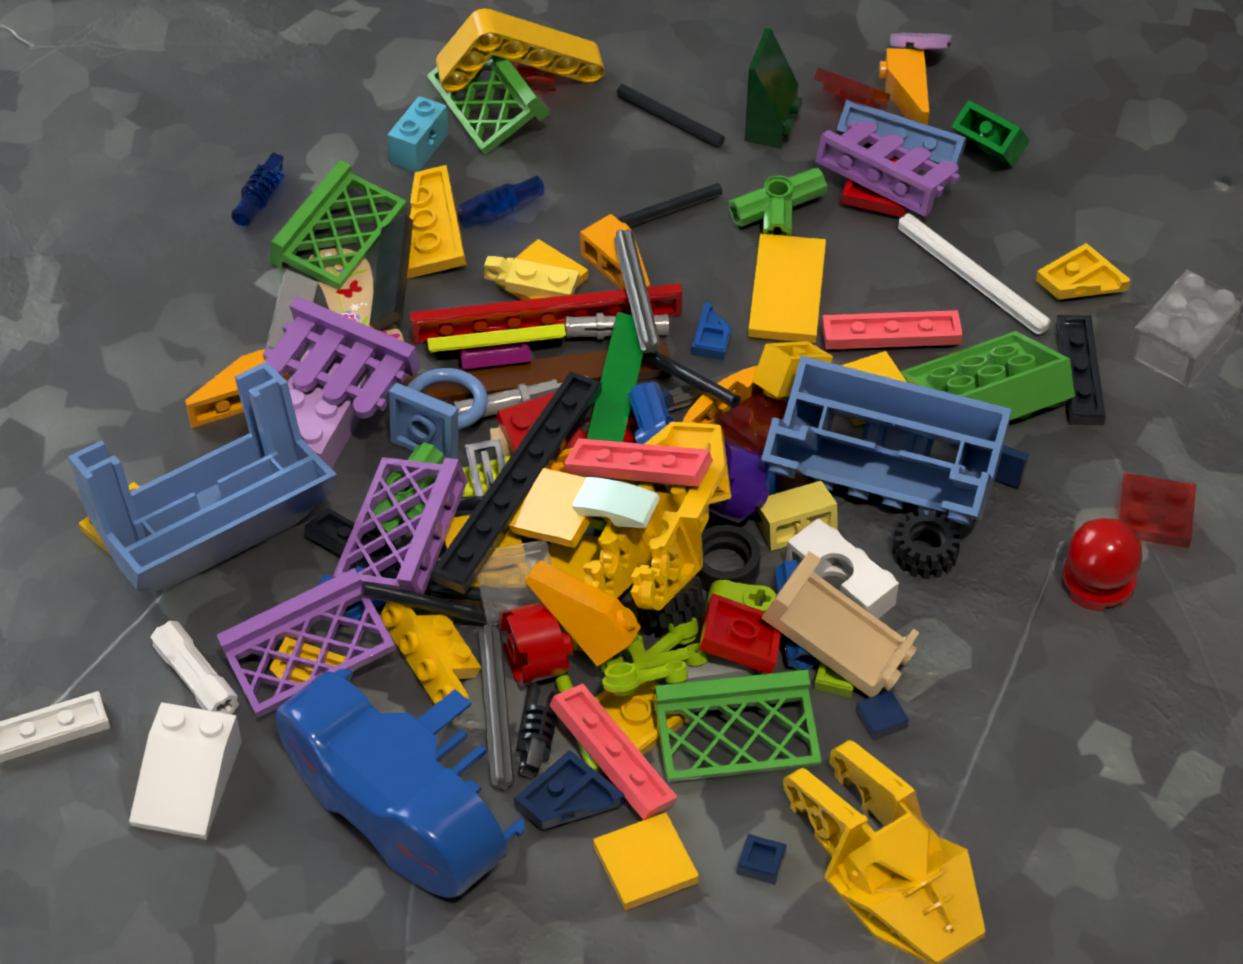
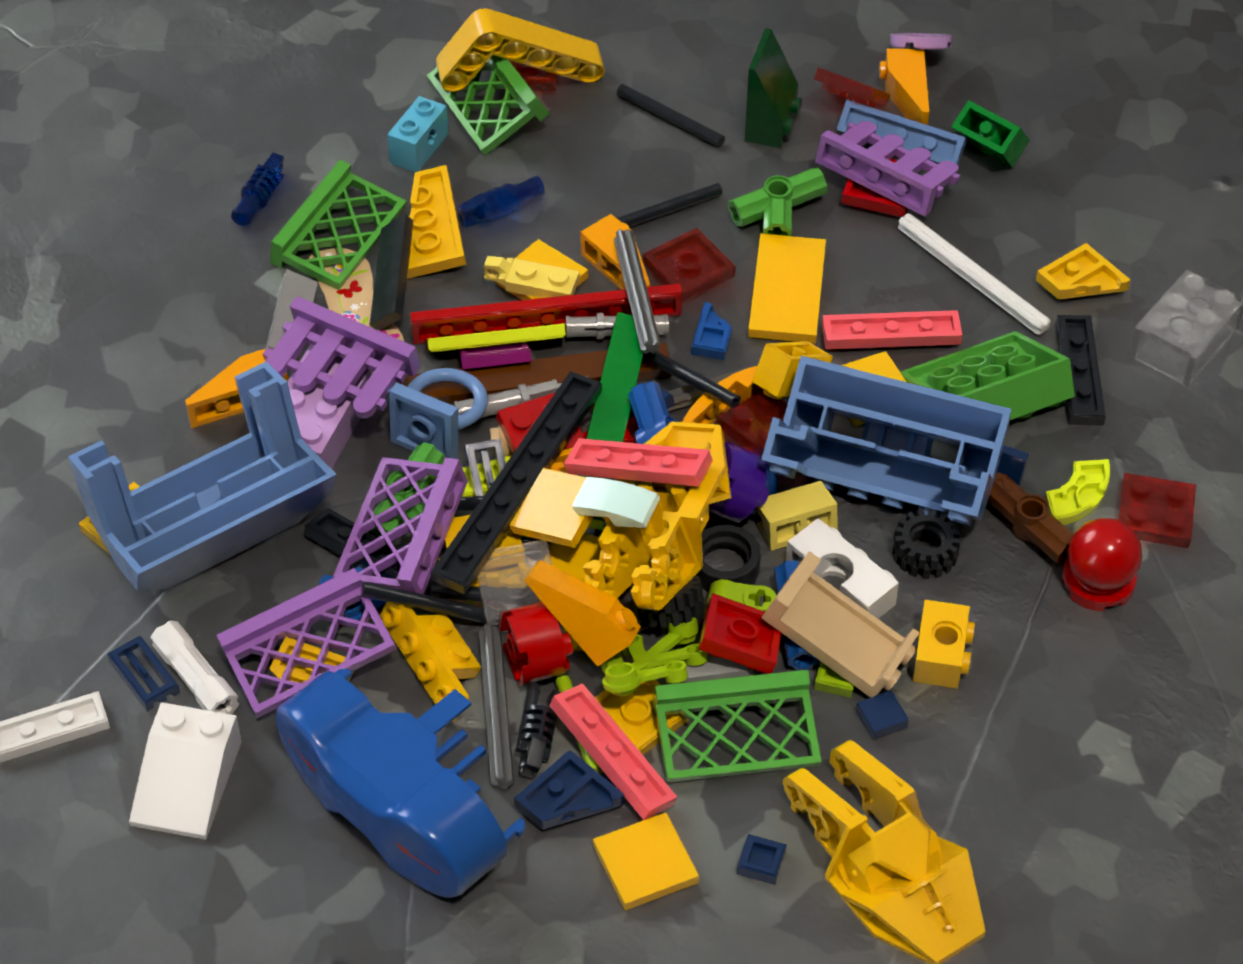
(157, 693): none -> dark blue tile
(691, 262): none -> clear red plate
(935, 661): none -> yellow brick
(1030, 518): none -> reddish brown piece
(1081, 493): none -> neon yellow tile

